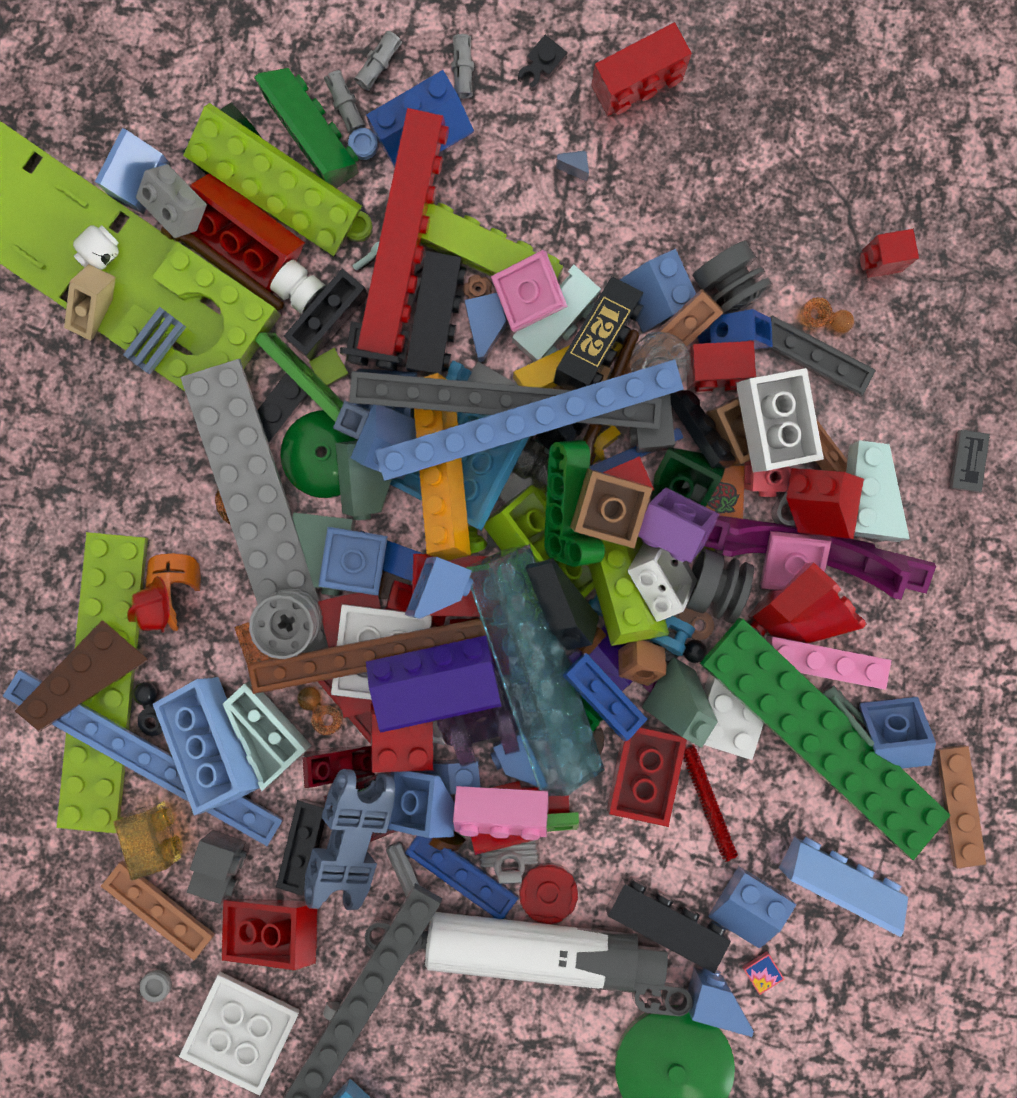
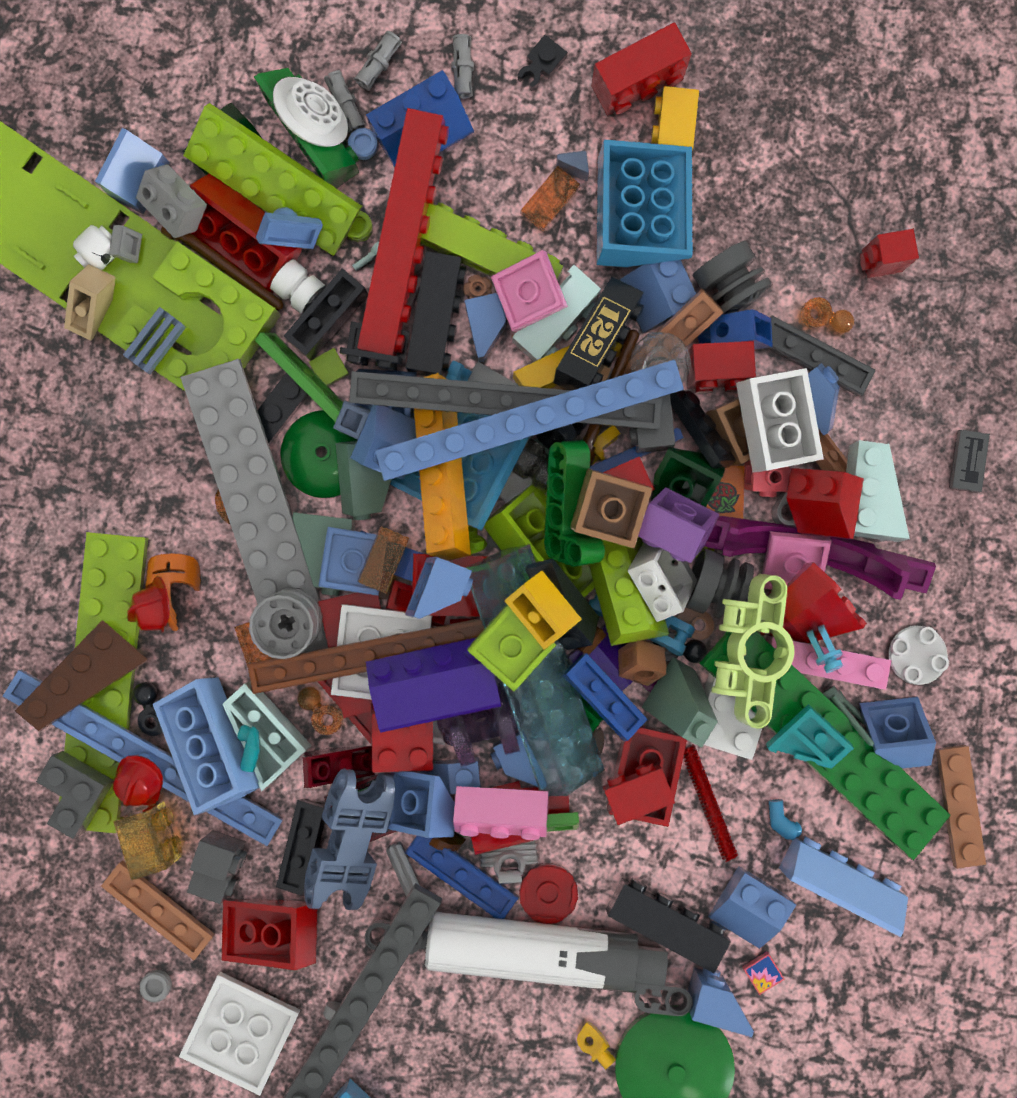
(80, 789): none -> dark grey brick
(125, 244): none -> light grey tile
(137, 781): none -> red piece
(252, 747): none -> teal arm
(288, 229): none -> medium blue tile
(310, 111): none -> white wheel
(383, 559): none -> clear orange tile
(508, 649): none -> lime tile
(543, 610): none -> yellow brick
(550, 198): none -> clear orange tile
(598, 1049): none -> yellow piece
(638, 793): none -> red brick
(643, 203): none -> dark azure slope
(676, 118): none -> yellow brick
(743, 618): none -> yellowish green piece
(779, 823): none -> dark azure arm
(811, 739): none -> teal wing
(825, 396): none -> medium blue slope
(830, 658): none -> medium azure arm
(918, 655): none -> white dish

